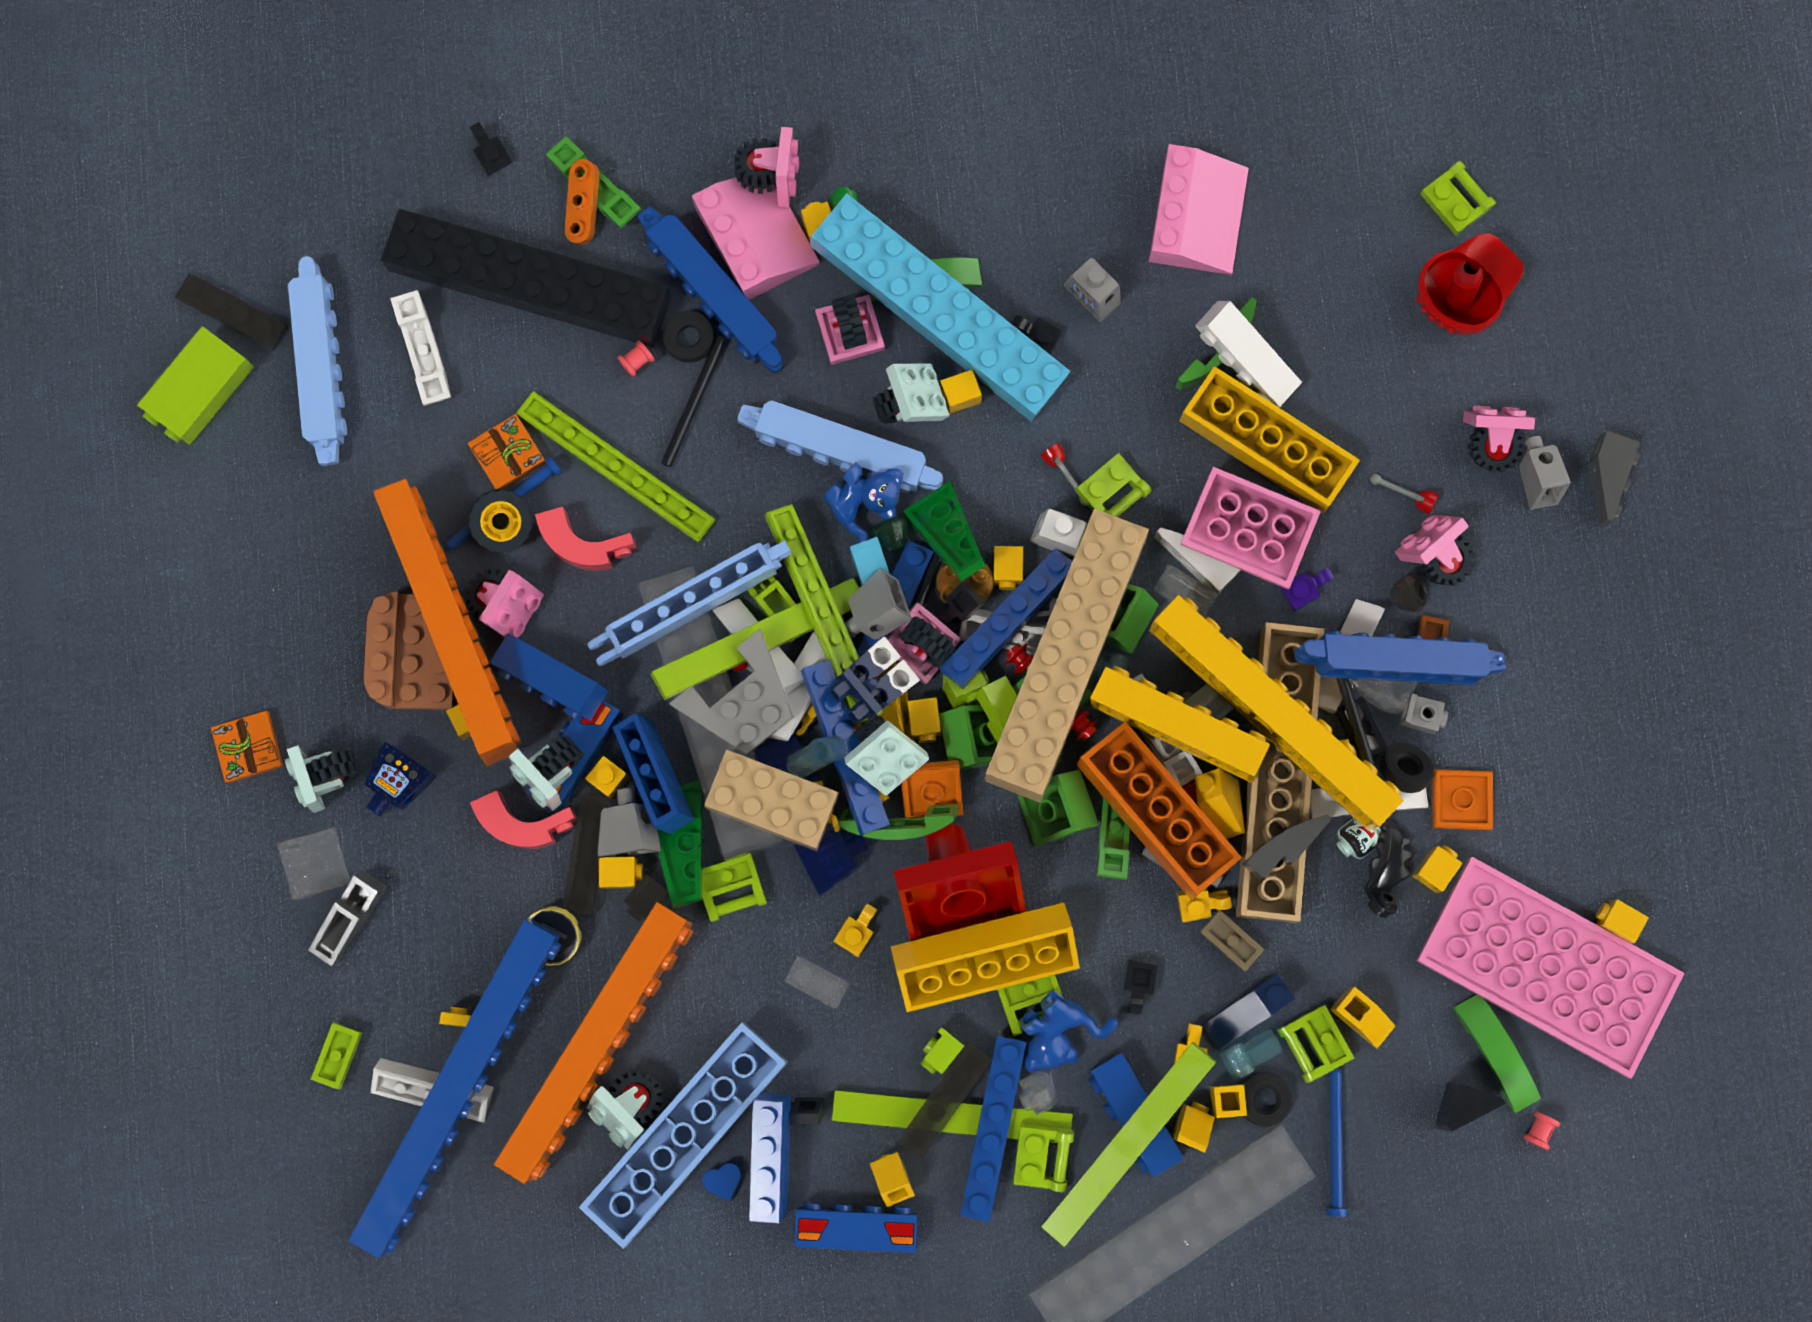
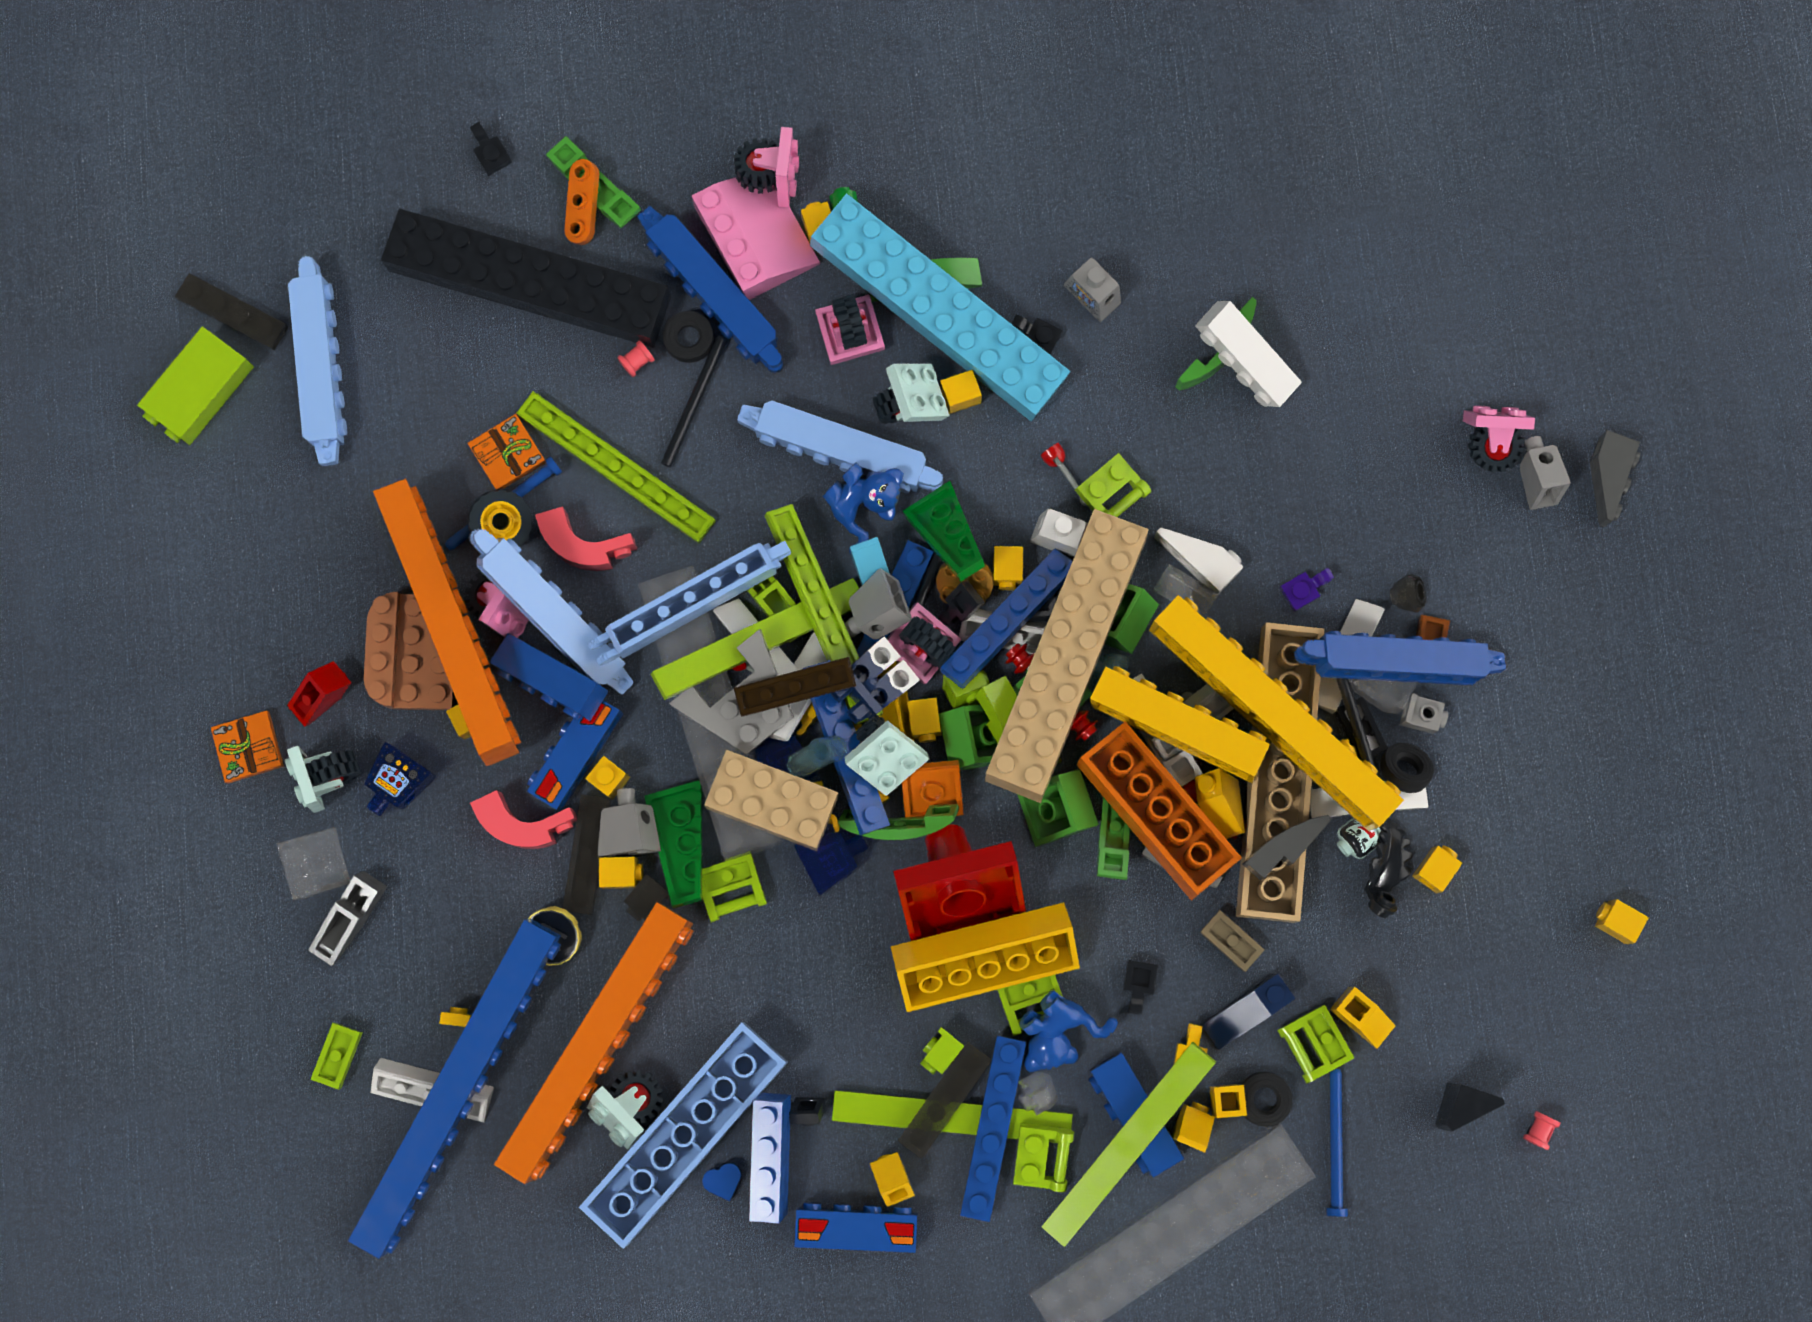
(318, 692): none -> red slope
(421, 348): white slope -> none
(546, 770): plate -> none
(547, 609): none -> light blue hinge
(653, 773): blue brick -> none
(795, 687): none -> dark brown tile
(816, 982): clear plate -> none
(855, 934): yellow plate -> none
(891, 534): clear green cone -> none
(1198, 211): bright pink slope -> none
(1201, 905): yellow plate -> none
(1244, 1057): clear light blue piece -> none
(1250, 528): bright pink slope -> none
(1269, 440): yellow brick -> none
(1423, 500): hinge -> none
(1439, 549): bright pink plate -> none
(1451, 204): lime plate -> none
(1462, 800): orange tile -> none
(1468, 284): red piece -> none
(1499, 1052): bright green slope -> none
(1550, 967): bright pink plate -> none

